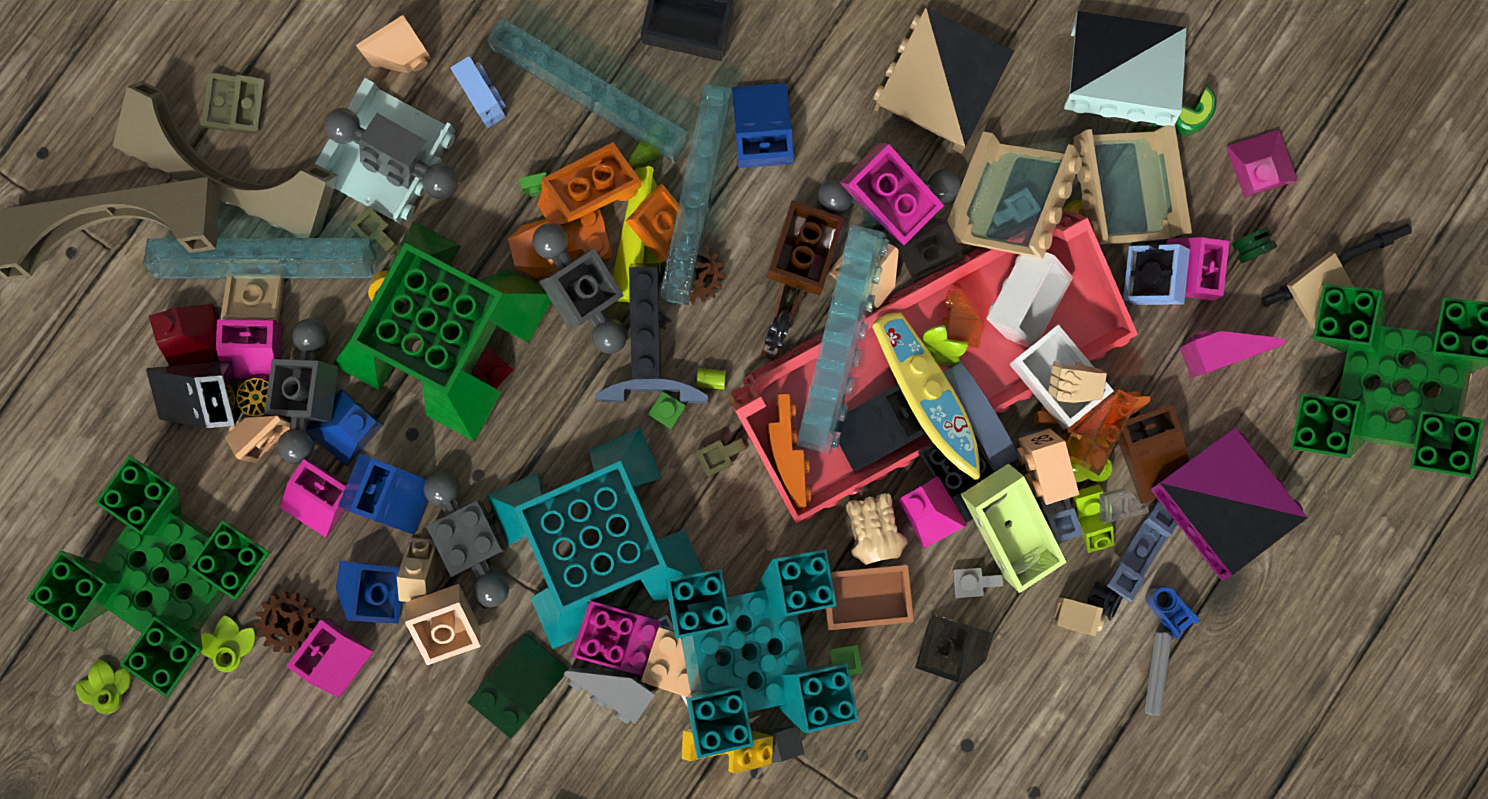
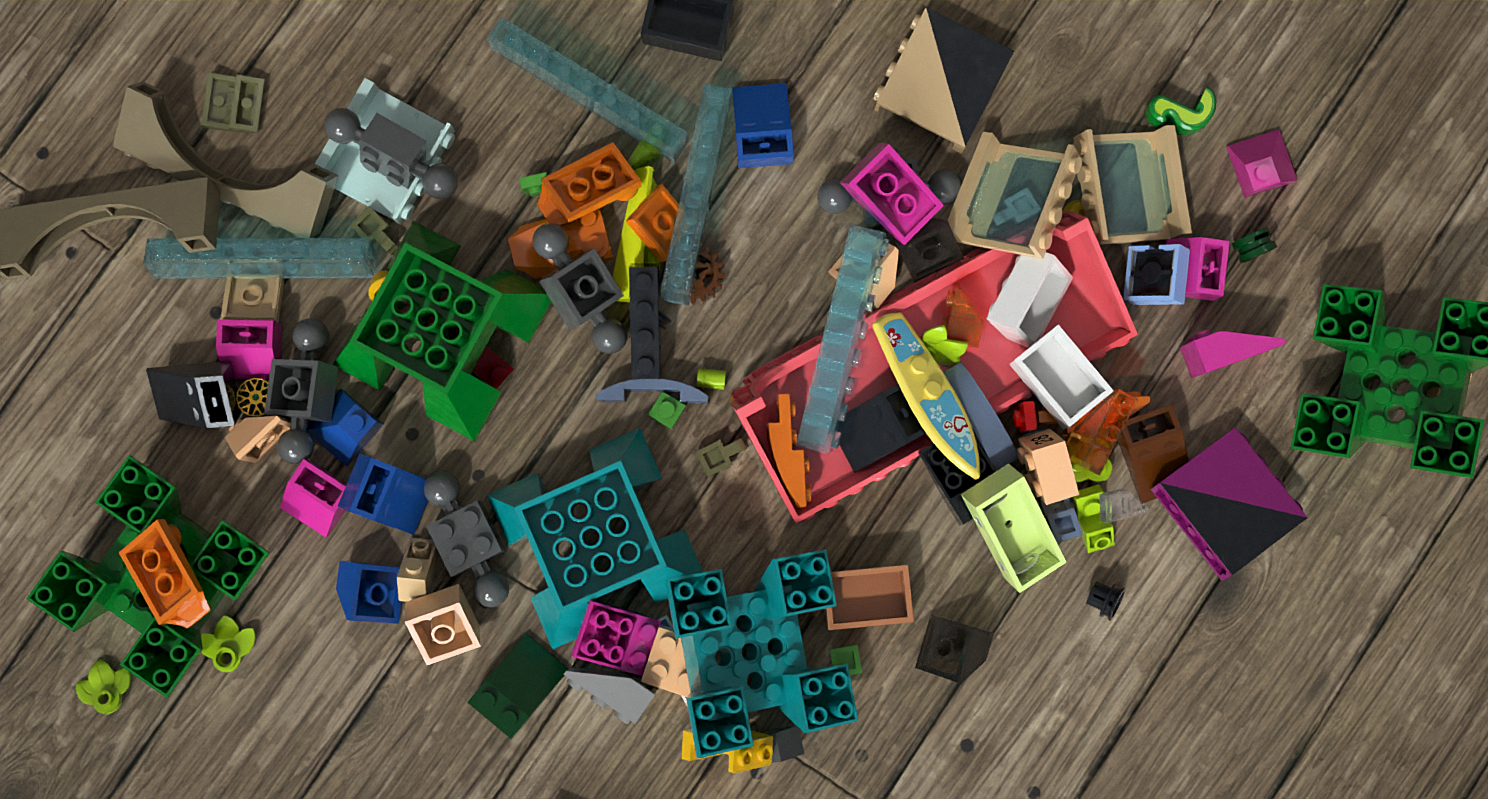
(165, 575): none -> orange slope
(186, 334): dark red slope -> none
(280, 612): reddish brown gear -> none
(330, 658): dark pink slope -> none
(395, 48): light nougat slope -> none
(475, 84): light blue piece -> none
(800, 261): reddish brown slope -> none
(875, 529): tan piece -> none
(931, 512): dark pink slope -> none
(971, 582): light grey plate -> none
(1025, 417): none -> red plate
(1076, 382): tan hand -> none
(1078, 616): tan slope -> none
(1127, 68): panel -> none
(1141, 552): sand blue slope -> none
(1158, 673): light grey axle -> none
(1174, 614): blue piece -> none
(1309, 284): tan plate -> none
(1381, 239): black bar -> none

